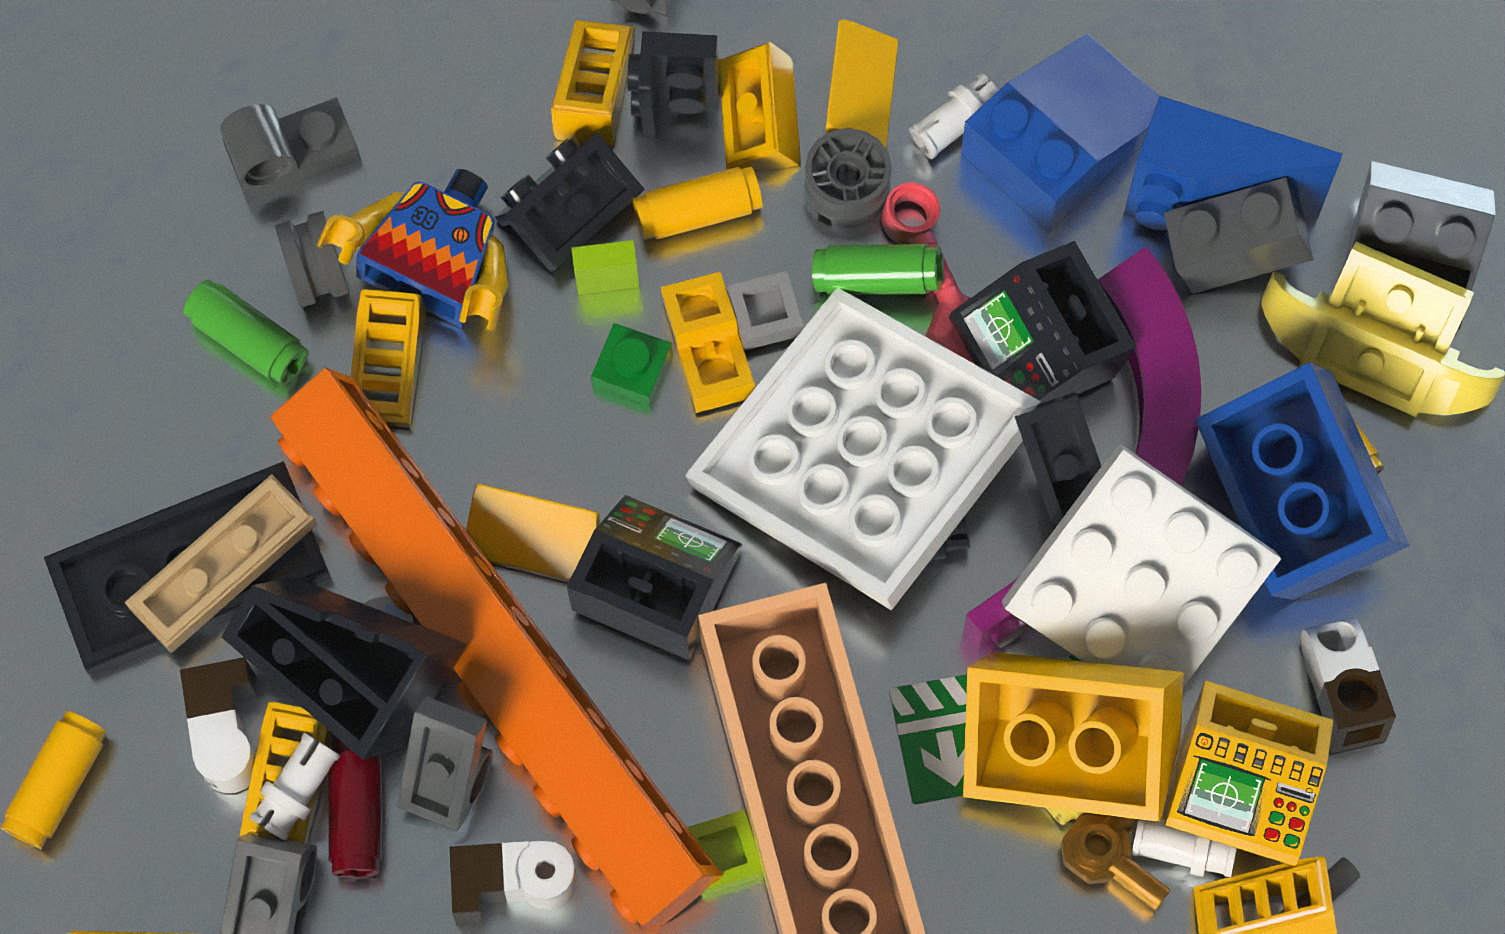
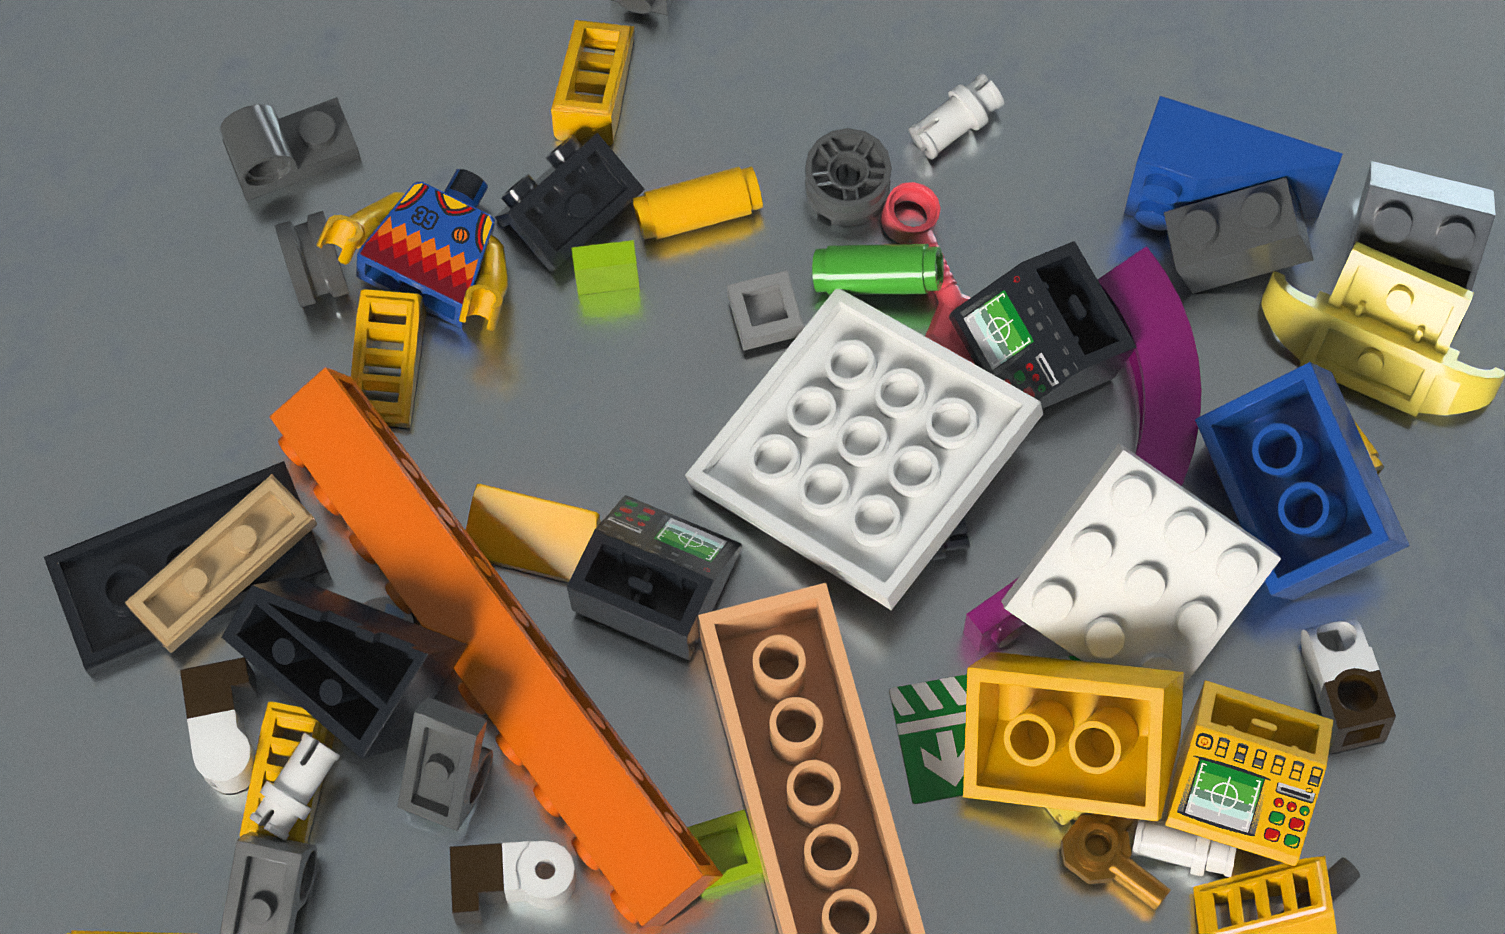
(53, 779): yellow piece -> none
(245, 332): bright green piece -> none
(354, 814): dark red piece -> none
(631, 364): green plate -> none
(674, 73): black bracket -> none
(708, 341): yellow slope -> none
(759, 109): yellow slope -> none
(862, 80): yellow slope -> none
(1059, 451): black slope -> none
(1060, 129): blue slope -> none

